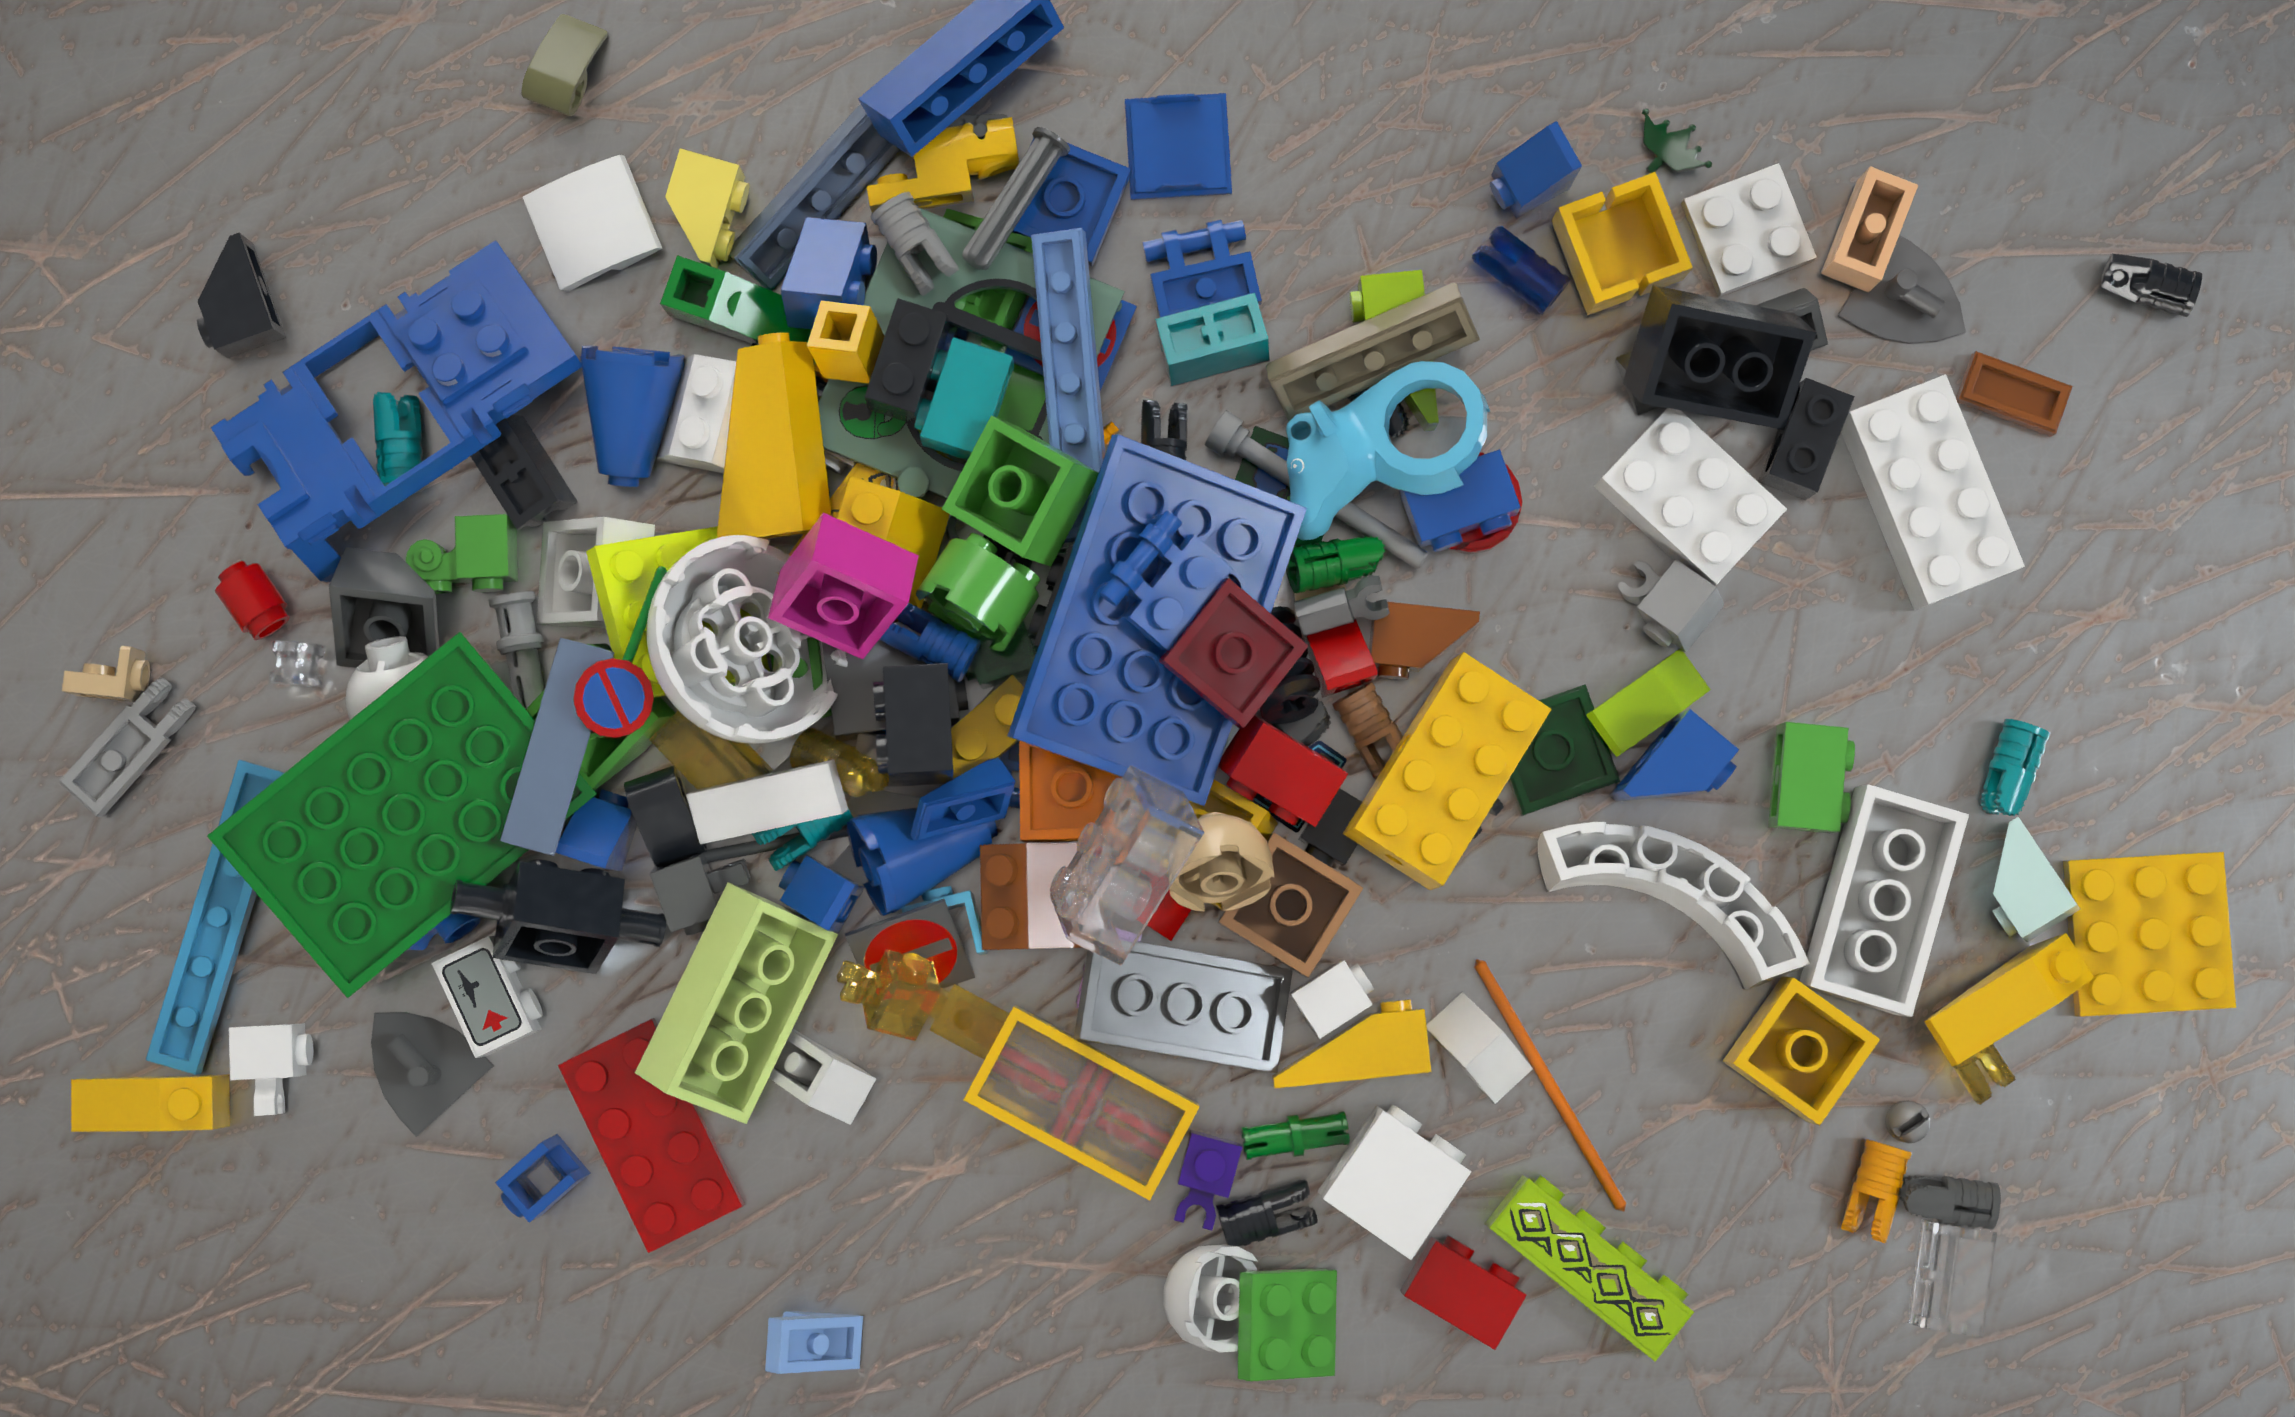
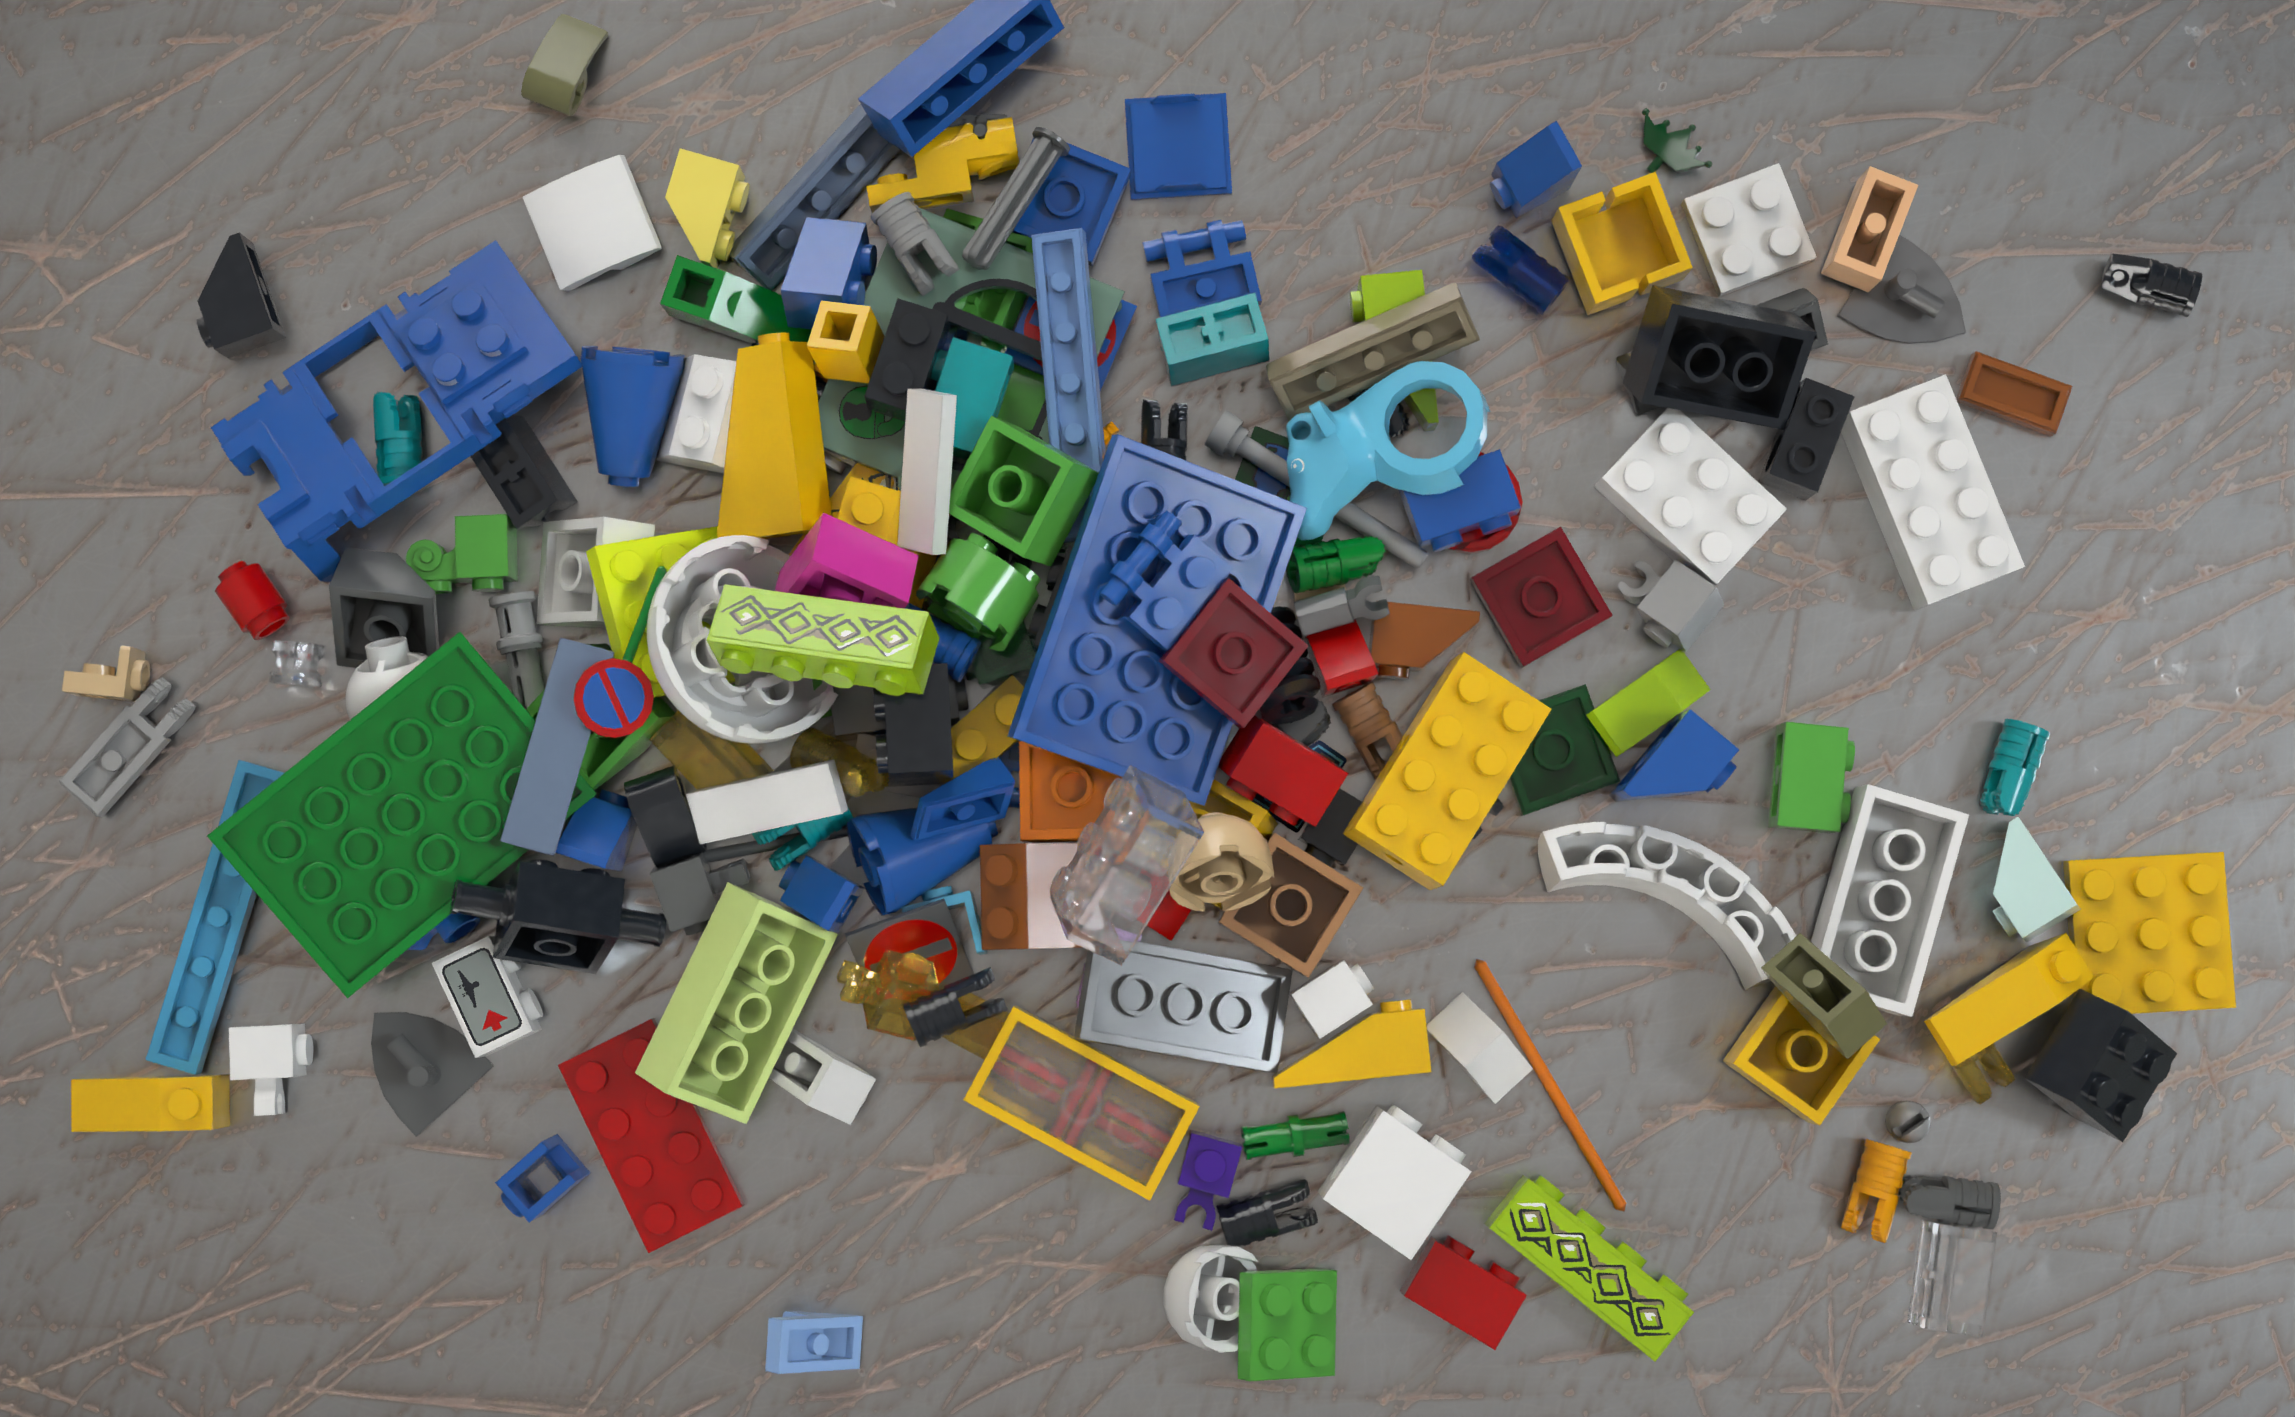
(823, 640): none -> lime brick
(927, 471): none -> white tile
(942, 1013): none -> black hinge
(1541, 597): none -> dark red plate
(1825, 995): none -> olive slope
(2101, 1065): none -> black brick

